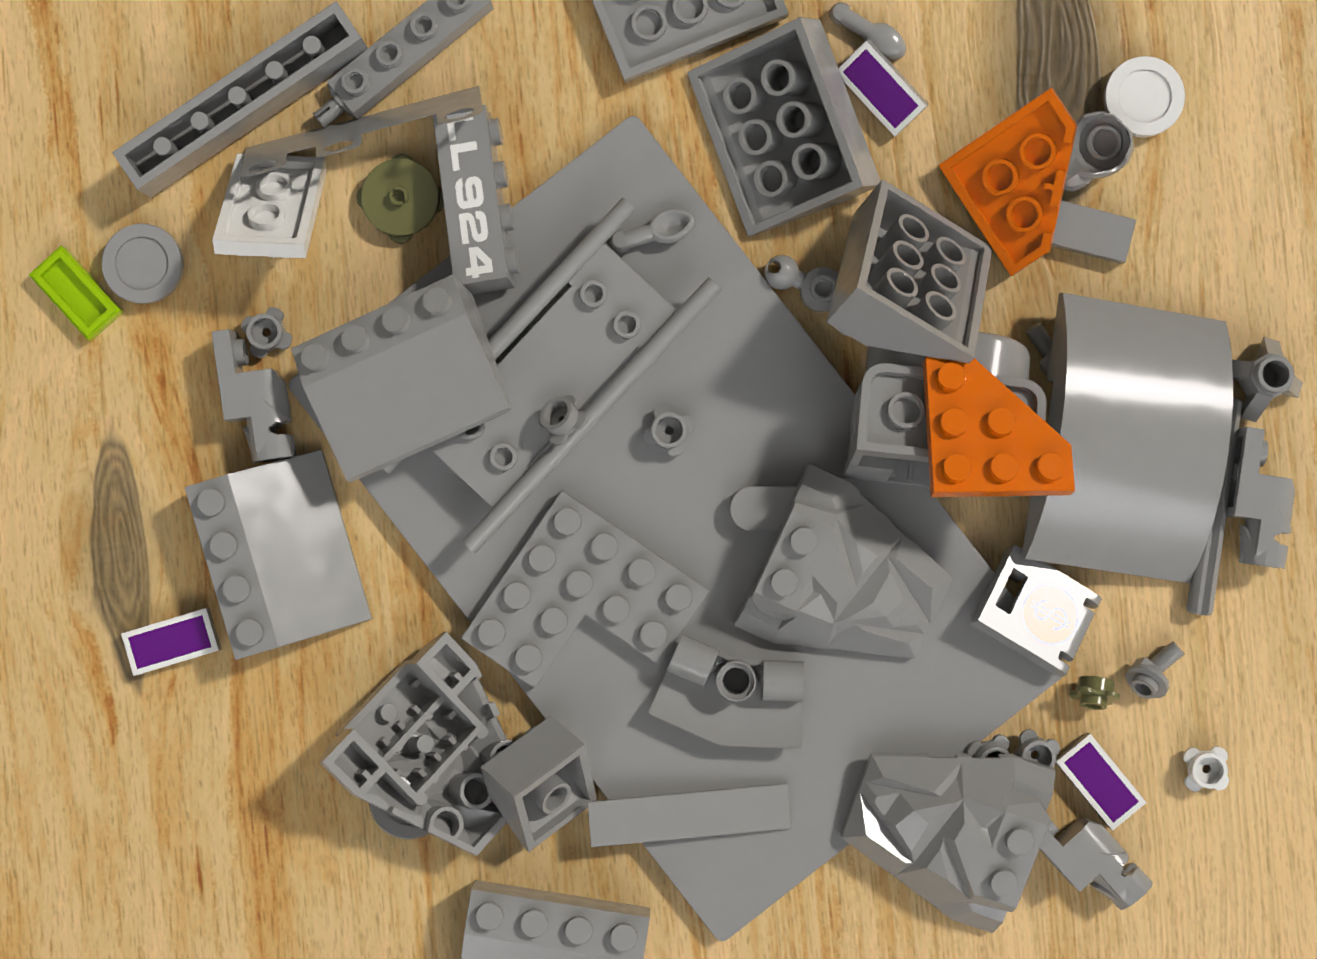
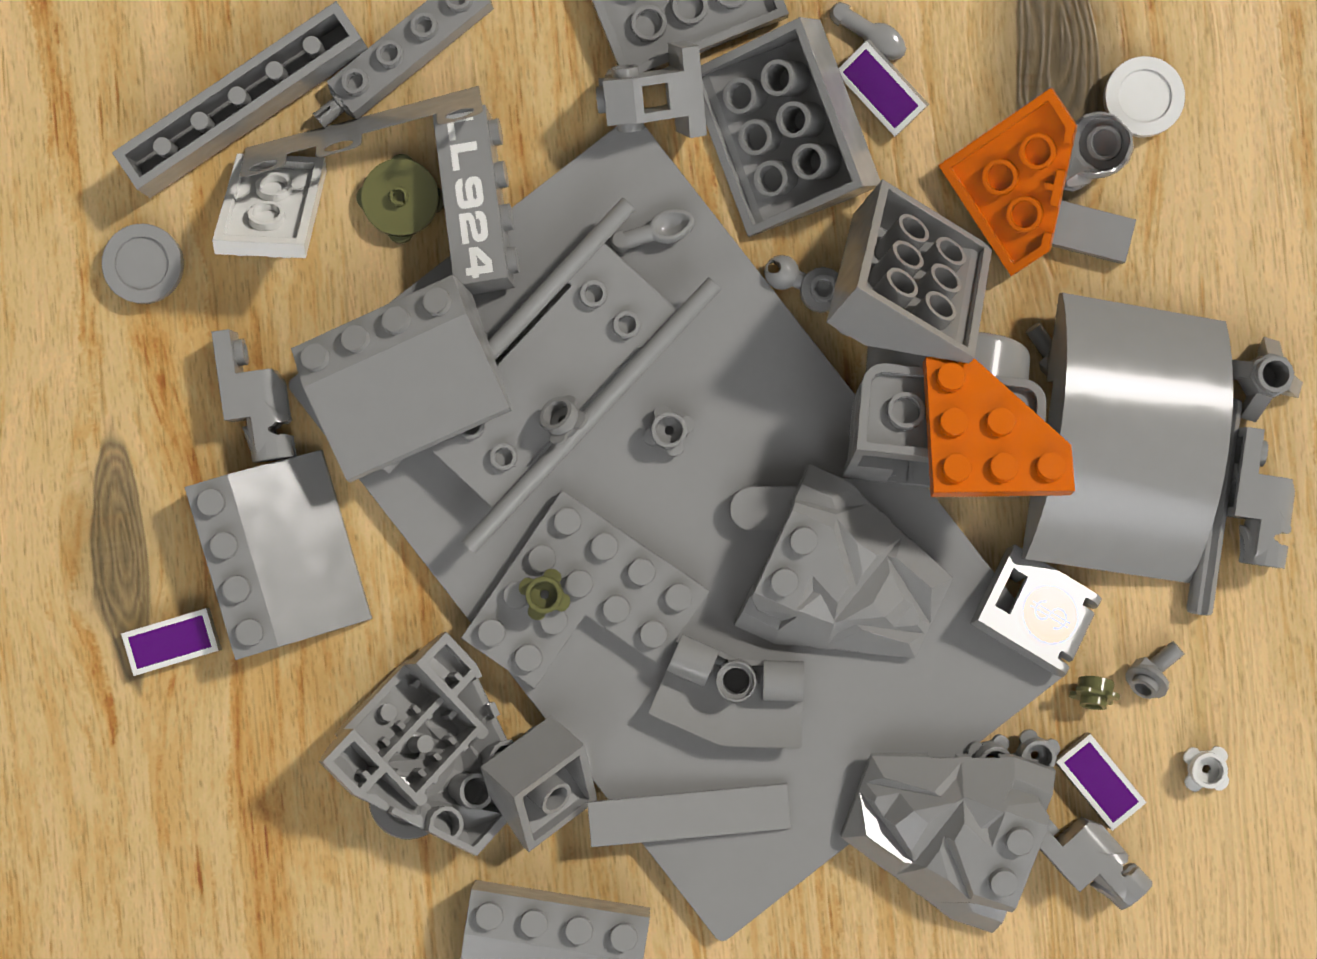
(76, 293): lime tile -> none
(254, 330): light grey plate -> none
(537, 605): none -> olive plate
(622, 94): none -> light grey tile

